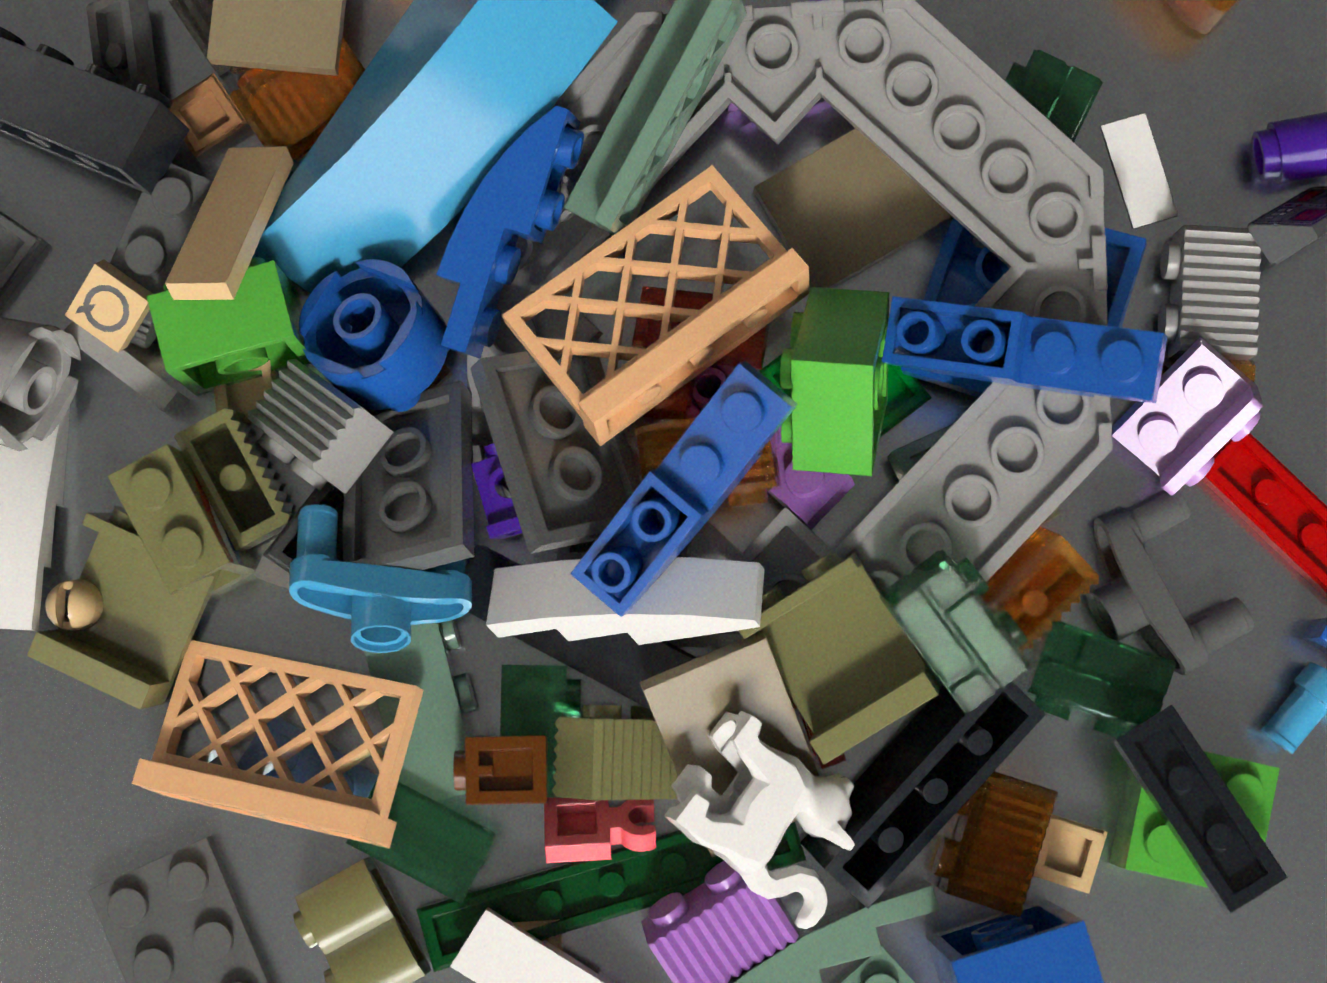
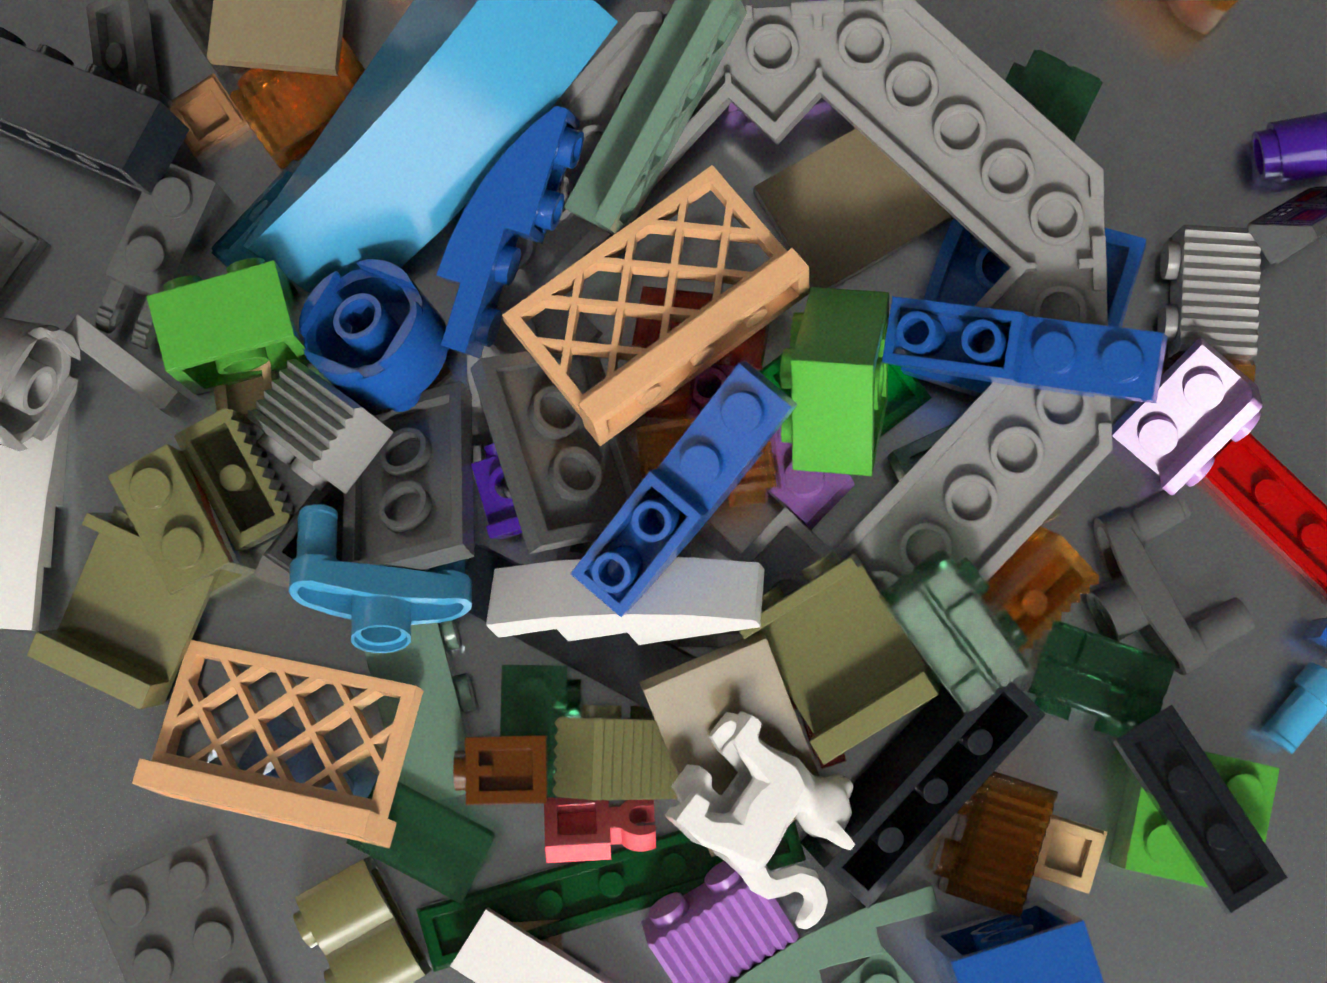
(84, 605): tan hinge -> none
(110, 306): tan tile -> none
(229, 224): tan tile -> none
(1139, 170): white sticker -> none

